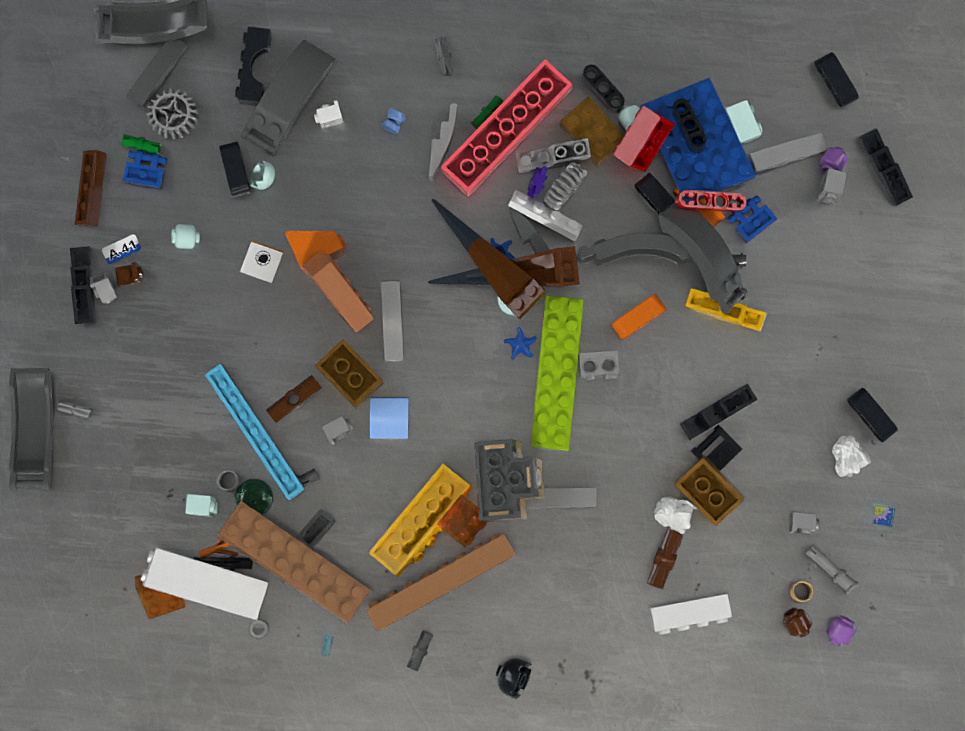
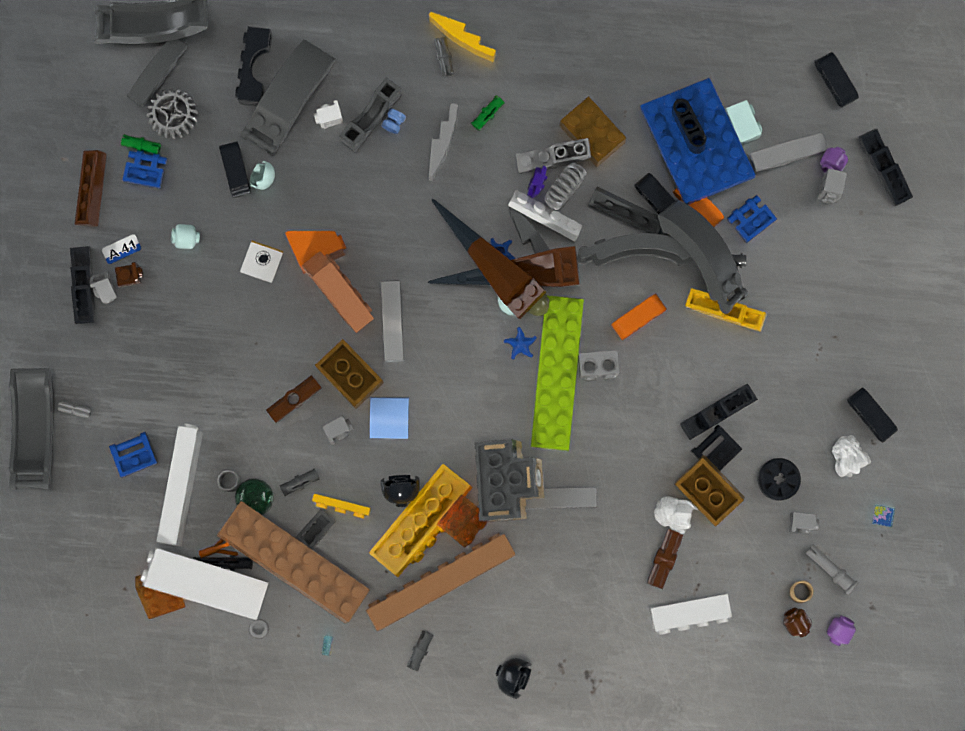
(135, 460): none -> blue plate
(180, 485): none -> white brick
(201, 506): light aqua brick -> none
(255, 432): medium azure plate -> none
(341, 506): none -> yellow plate
(361, 127): none -> dark grey arch
(400, 489): none -> black cylinder
(456, 32): none -> yellow slope
(506, 128): coral brick -> none
(540, 307): none -> olive piece
(601, 80): black beam -> none
(625, 211): none -> dark grey plate
(627, 115): light aqua head -> none
(643, 139): brick -> none
(710, 201): red beam -> none
(789, 473): none -> black wheel

